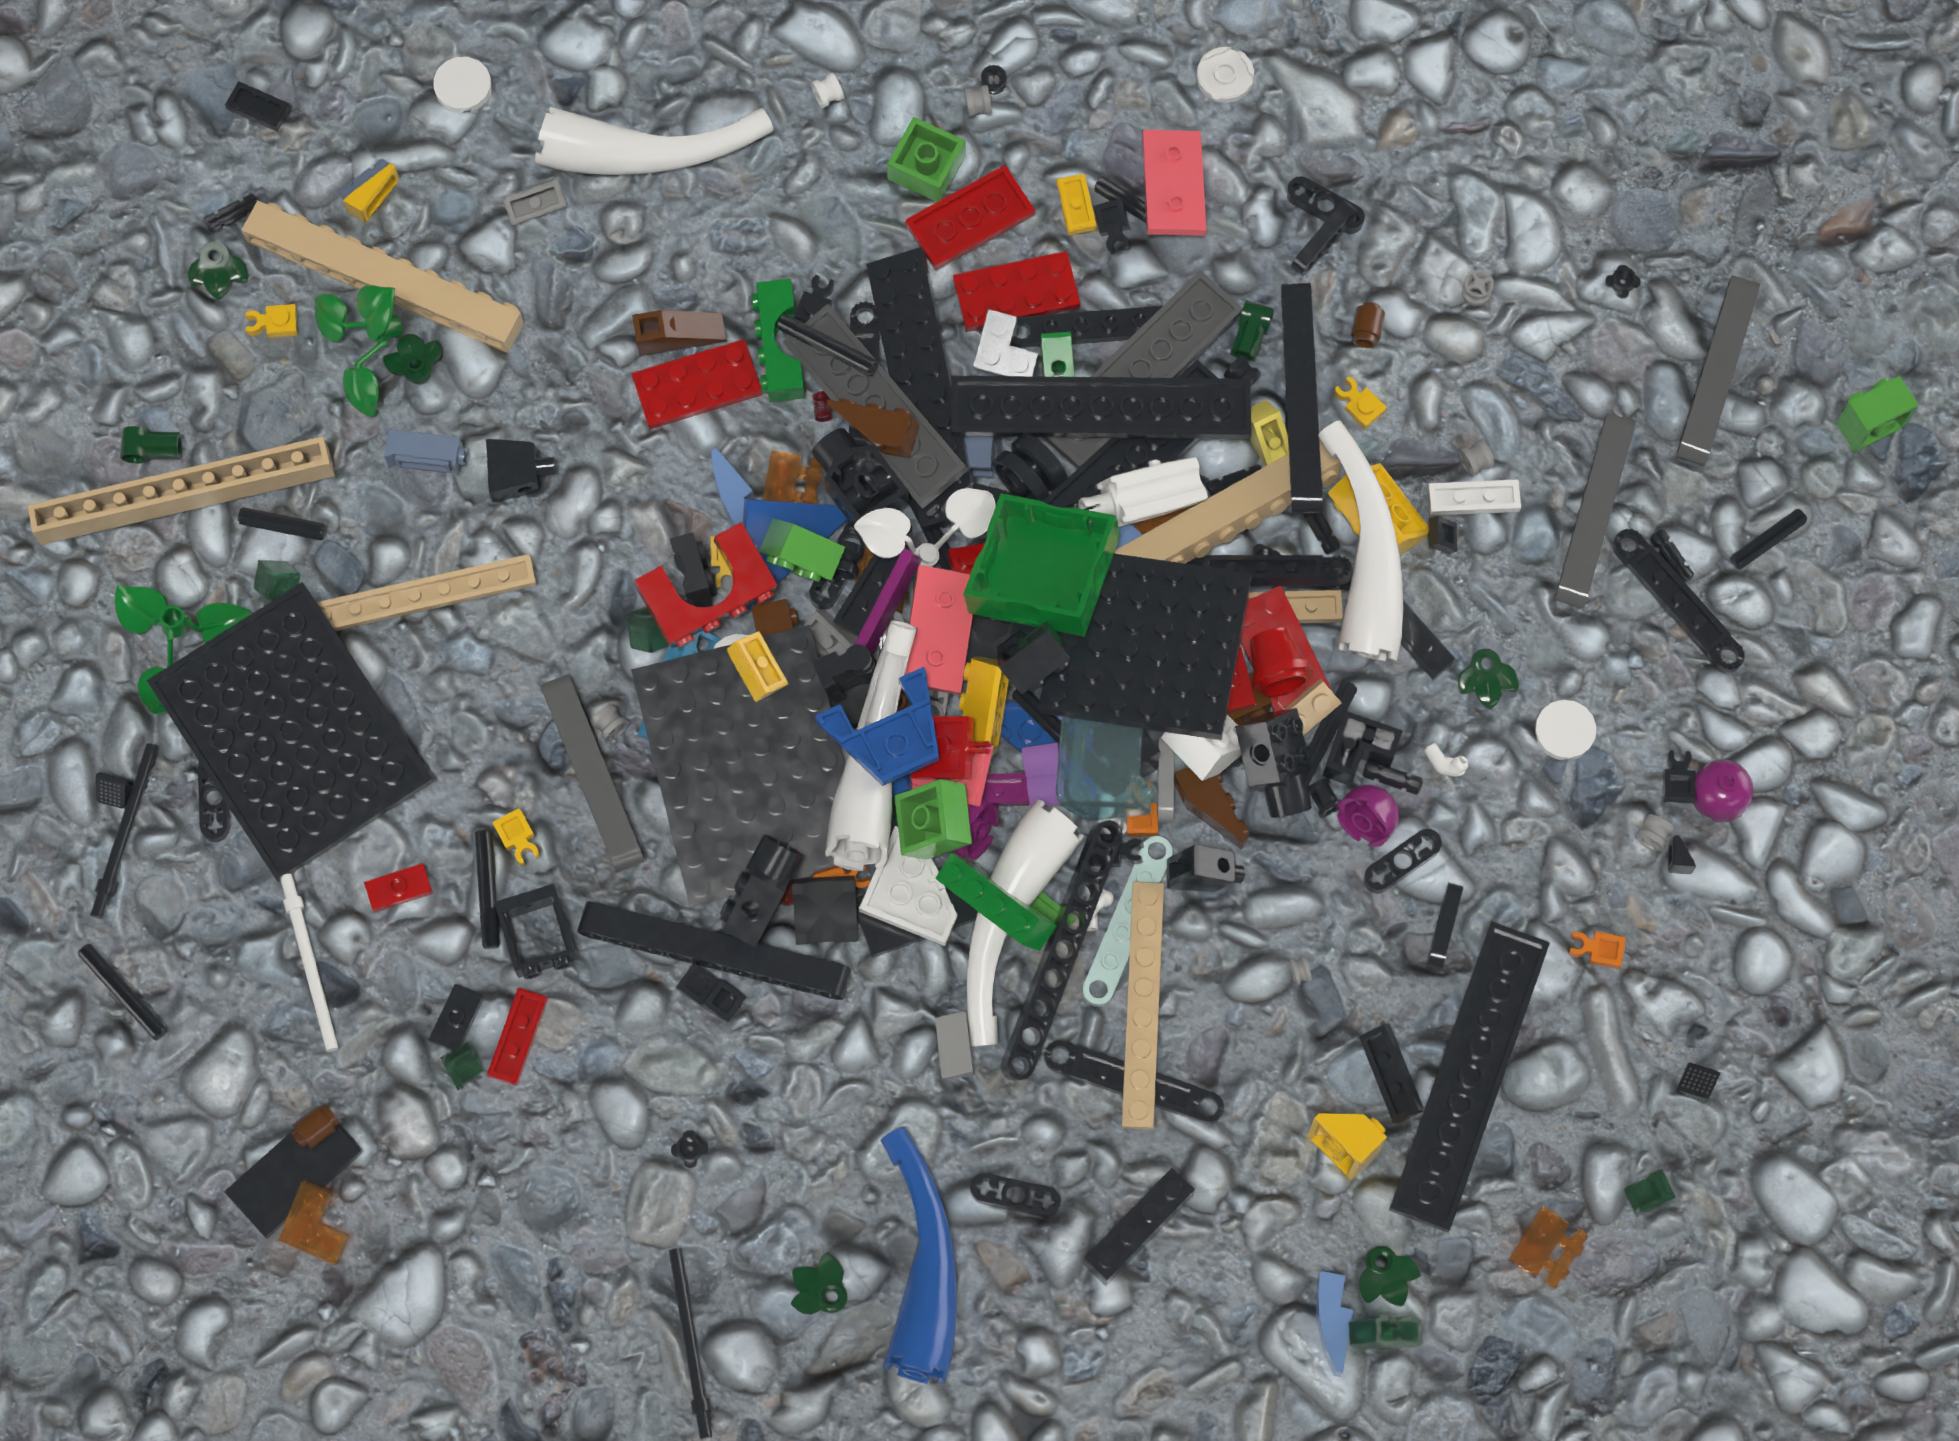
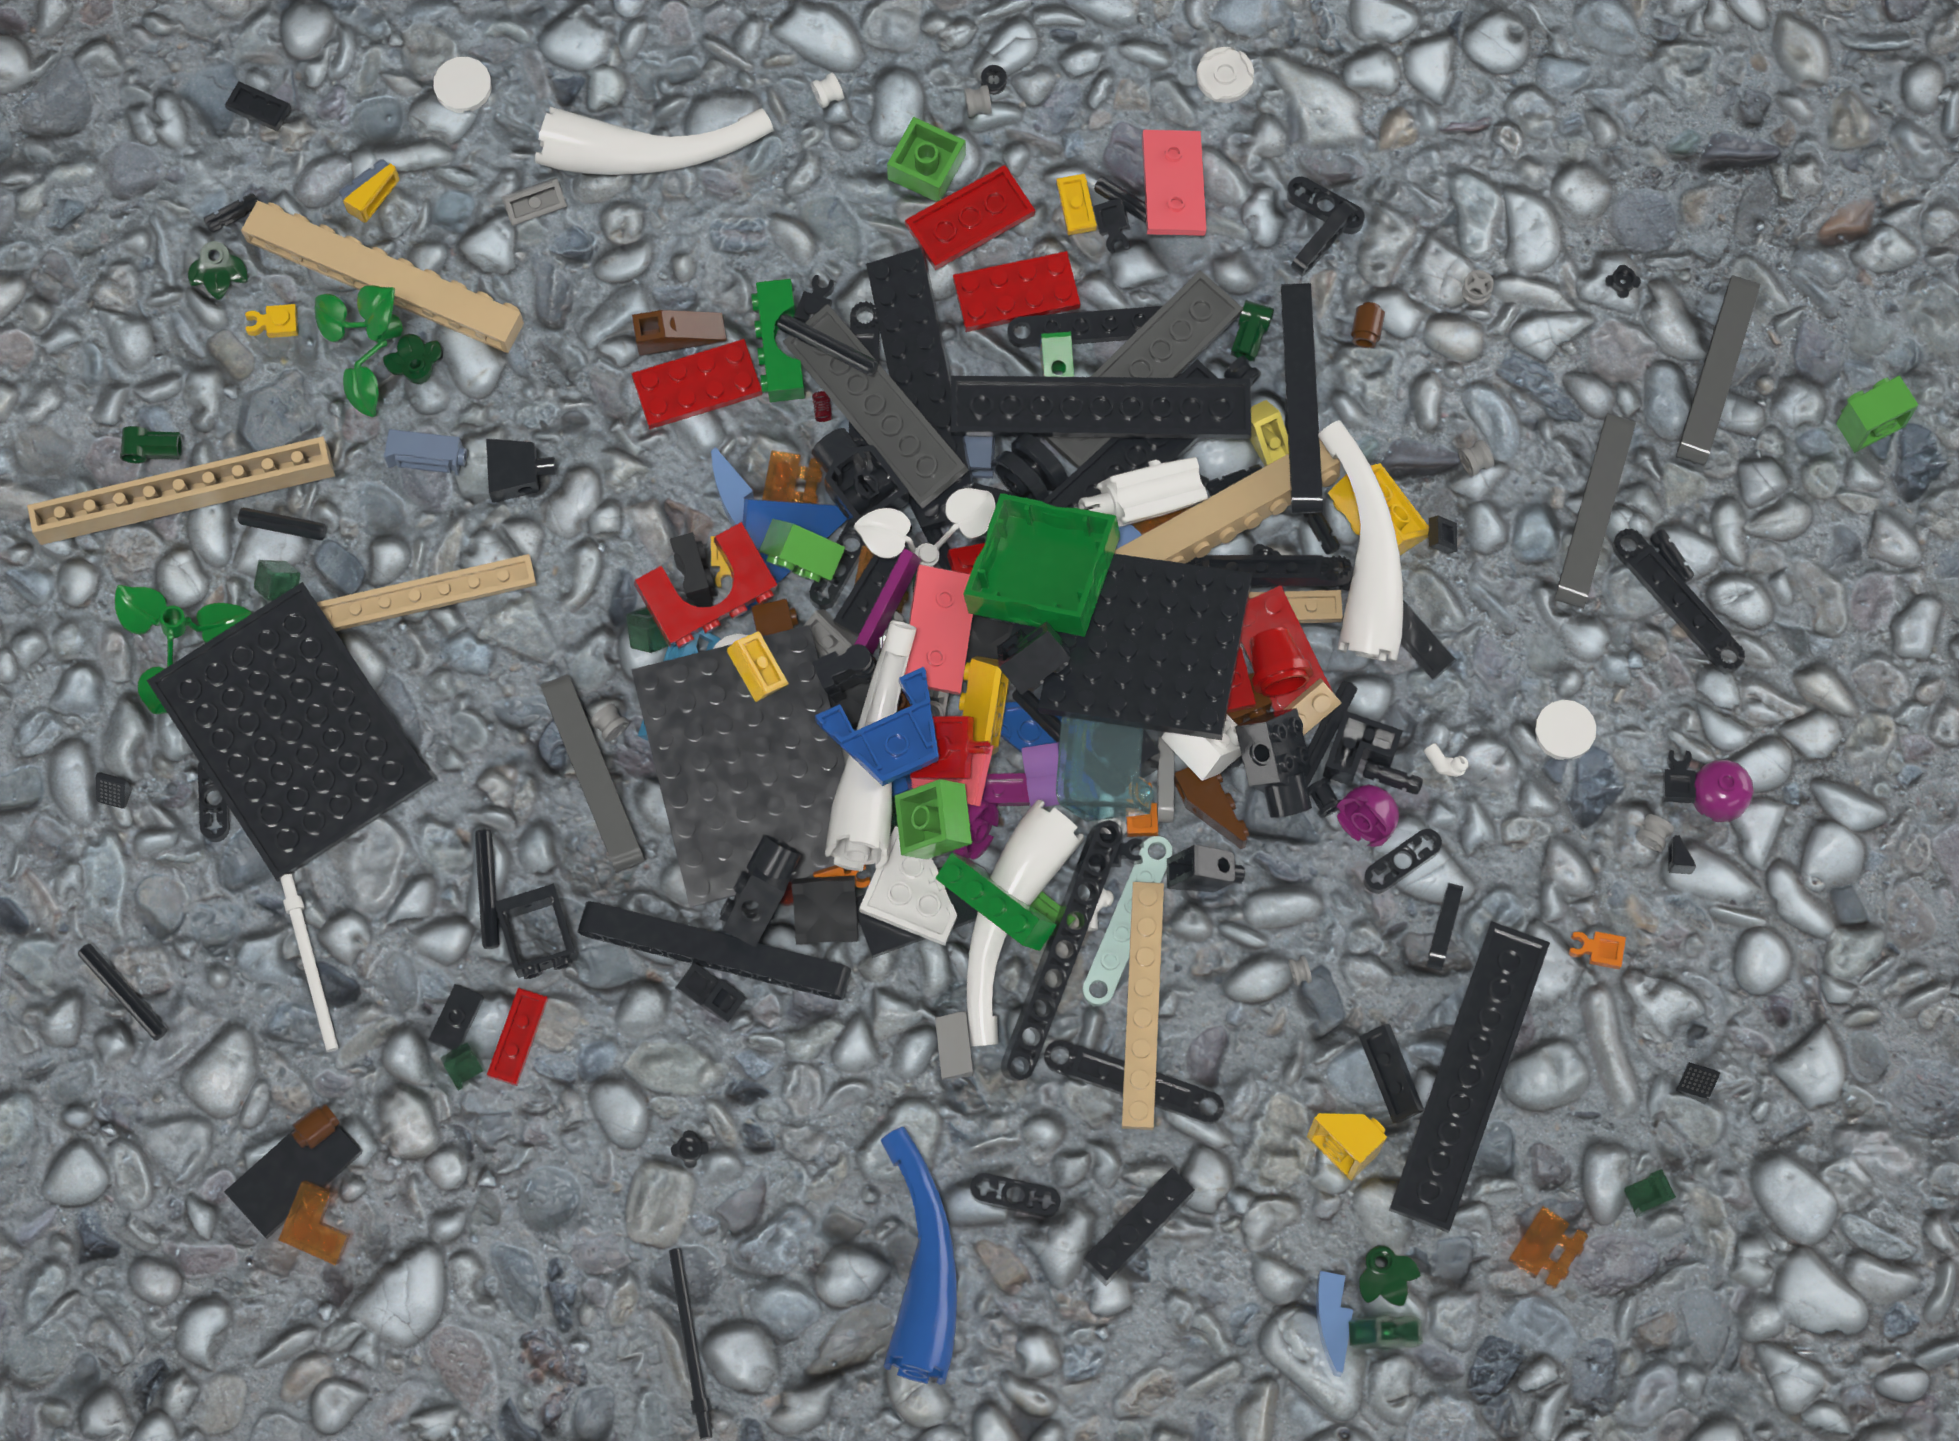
(106, 886): black bar -> none
(398, 887): red plate -> none
(515, 833): yellow plate -> none
(816, 1284): dark green plate -> none
(847, 566): black wheel -> none
(885, 429): reddish brown slope -> none
(996, 348): brick -> none
(1363, 406): yellow plate -> none
(1474, 497): white plate -> none
(1488, 683): dark green plate -> none
(1768, 539): black axle -> none

